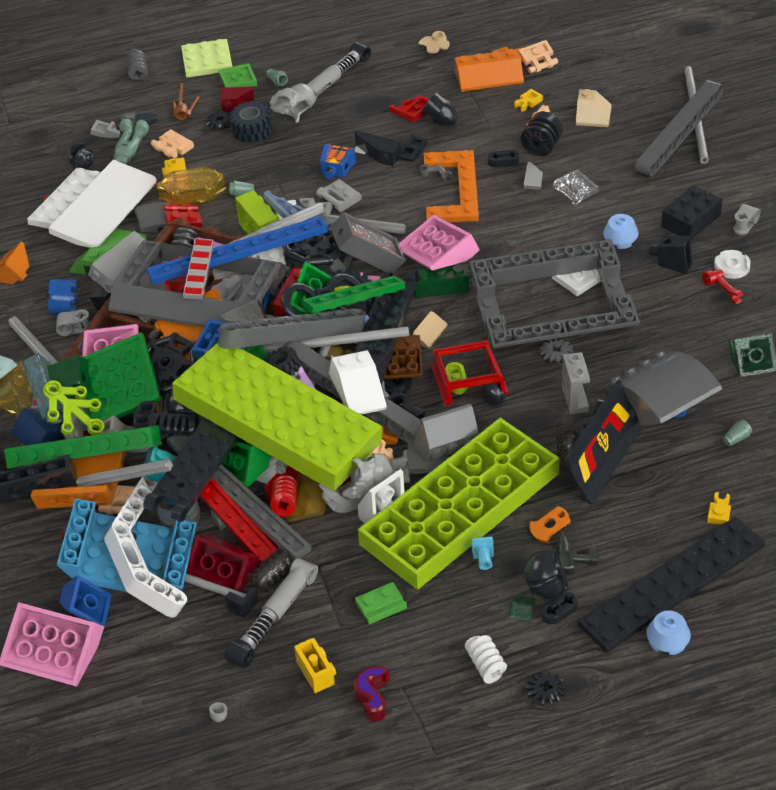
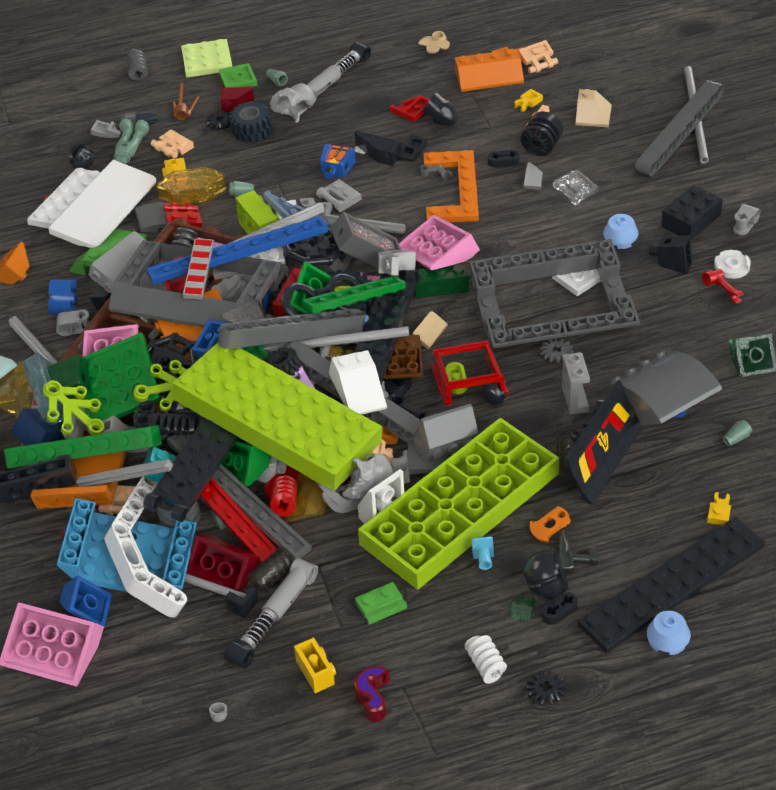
(141, 397): none -> lime plant
(396, 260): none -> light grey arch

